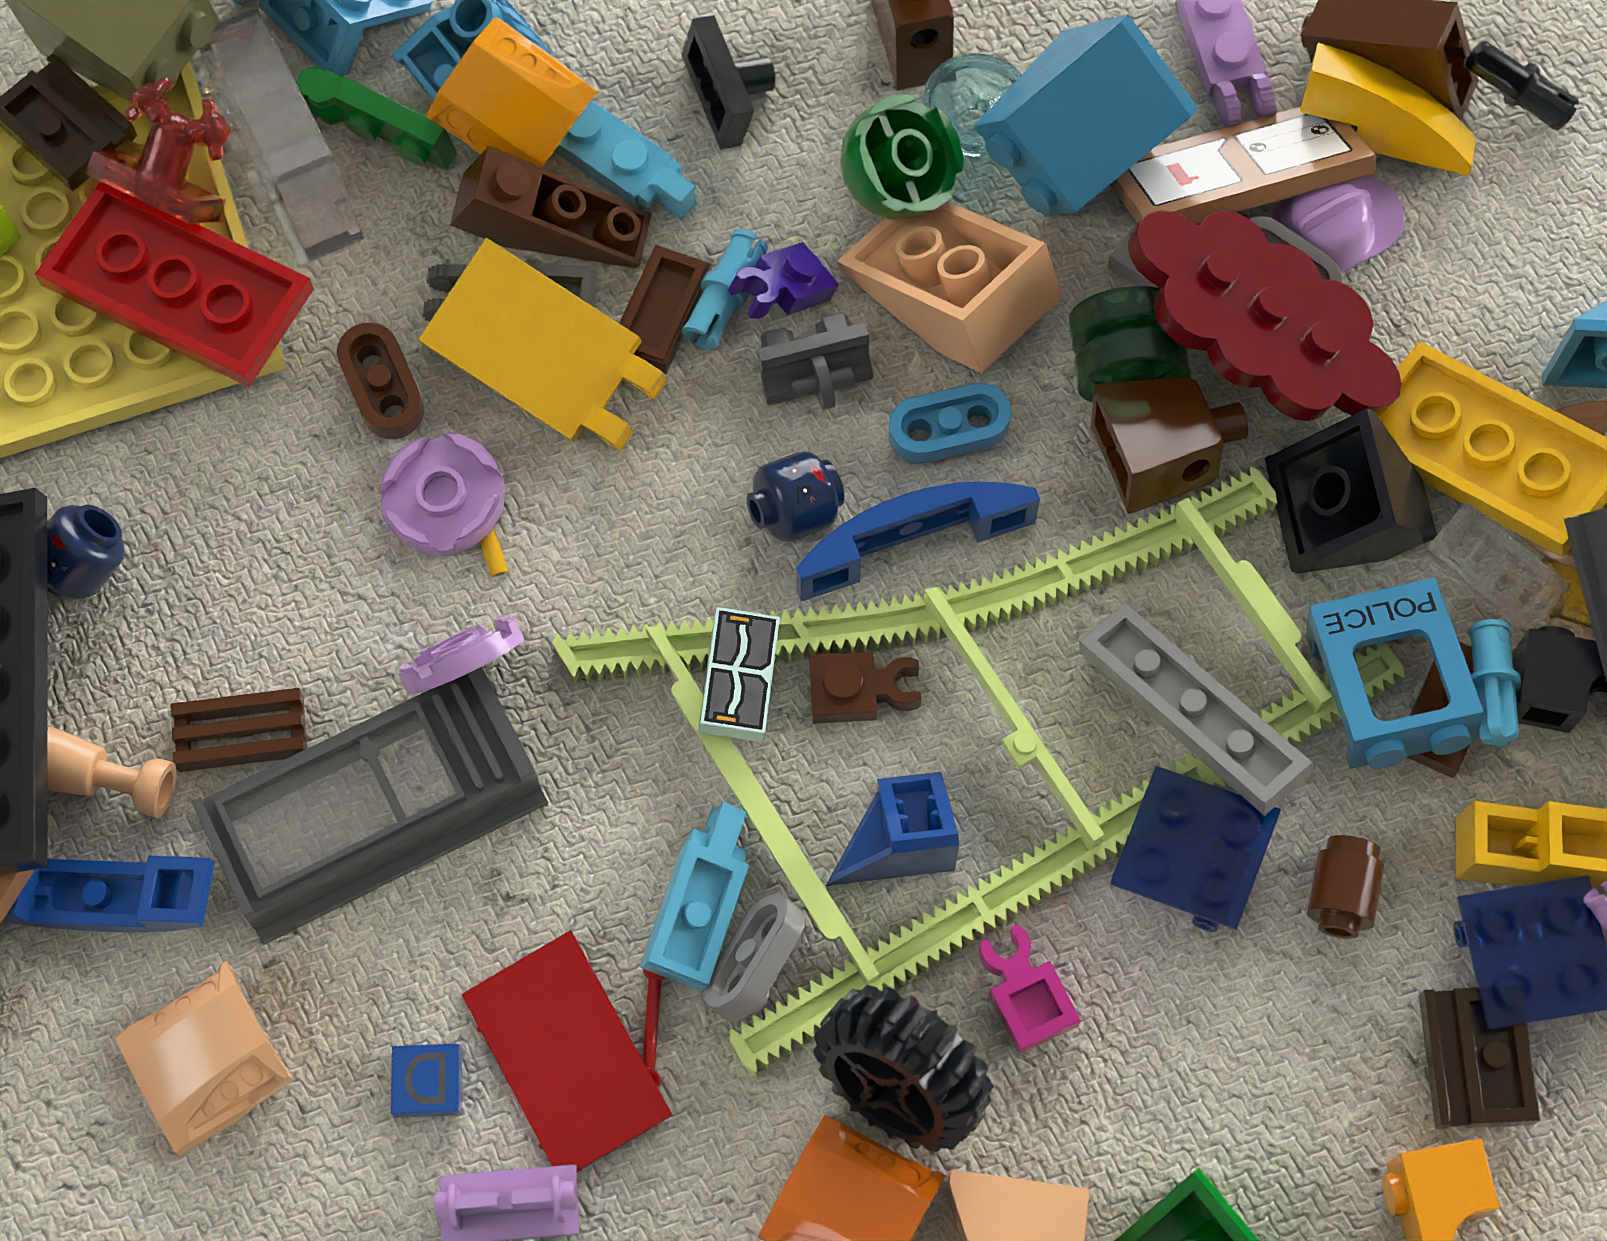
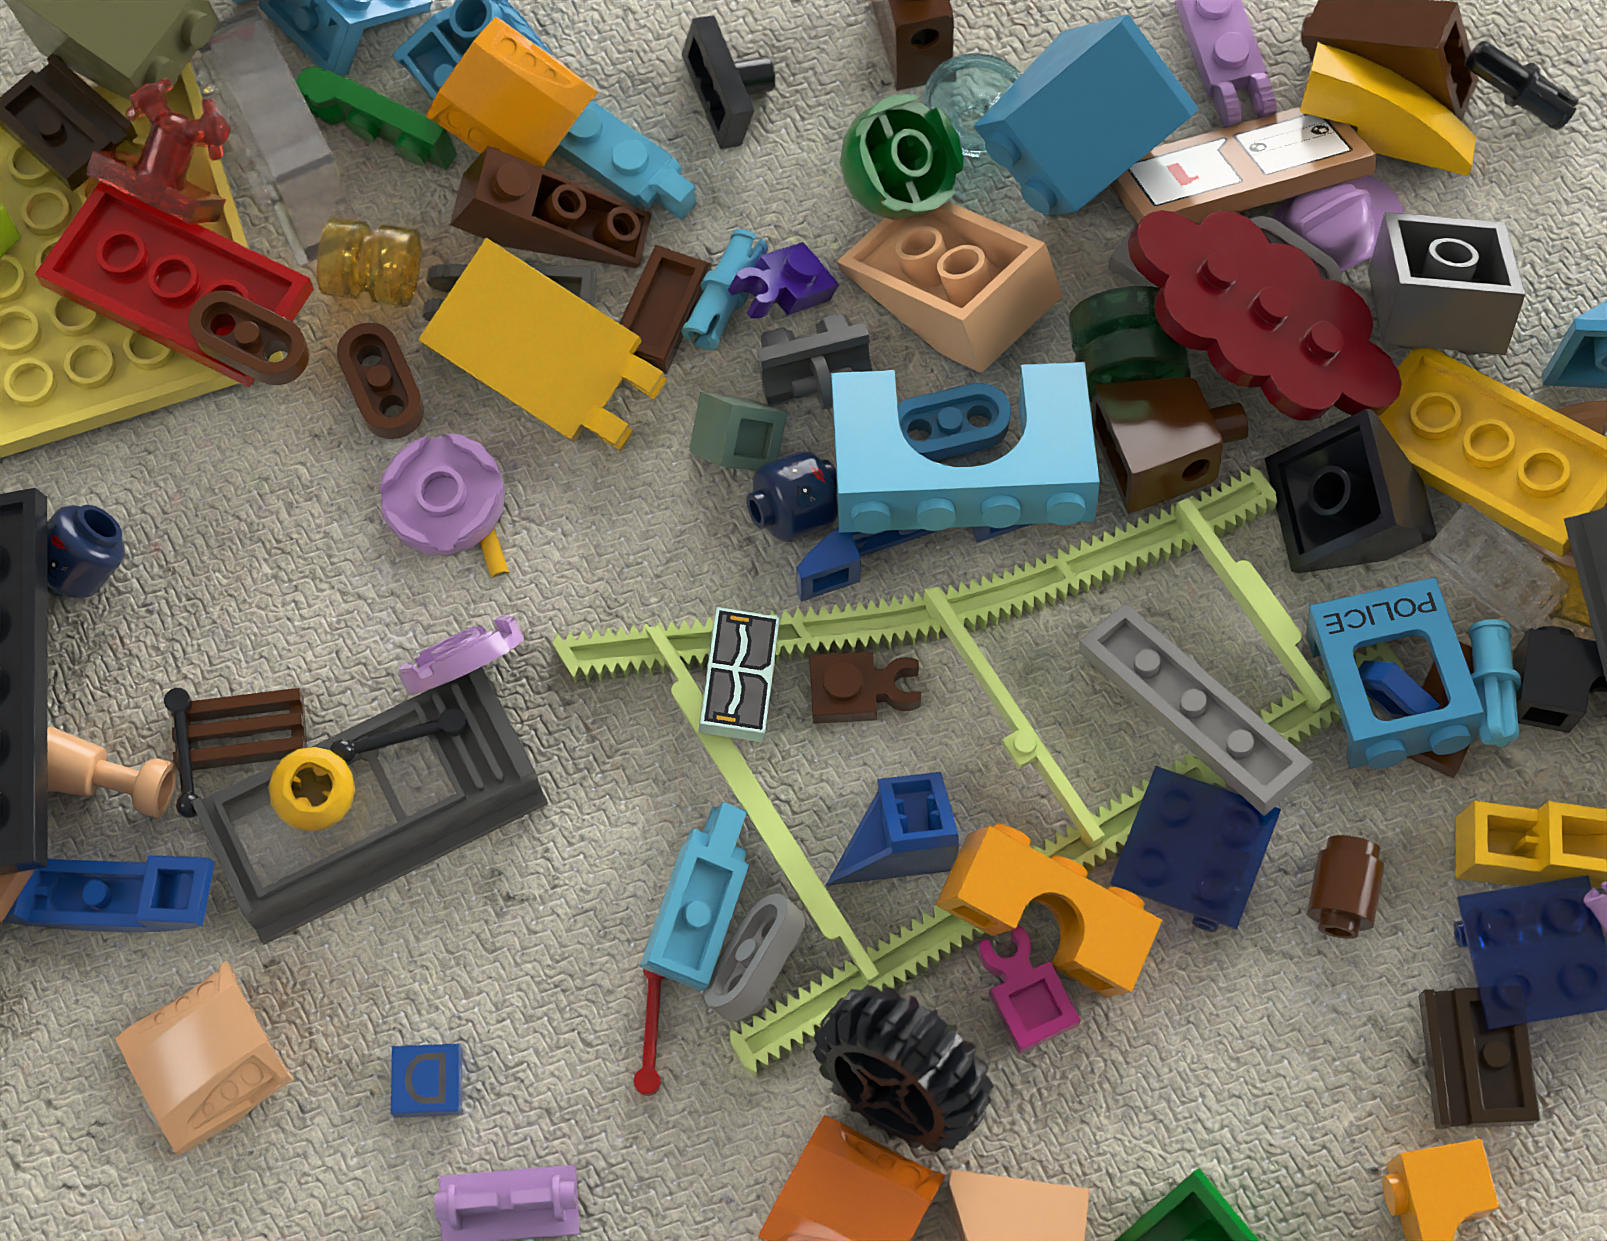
(179, 703): none -> black hinge
(253, 340): none -> reddish brown plate
(311, 789): none -> yellow piece
(374, 262): none -> clear yellow wheel
(451, 723): none -> black hinge
(566, 1054): red window -> none
(736, 431): none -> sand green panel
(893, 487): none -> medium azure arch
(1101, 929): none -> light orange arch
(1394, 690): none -> blue tile
(1445, 284): none -> dark grey brick

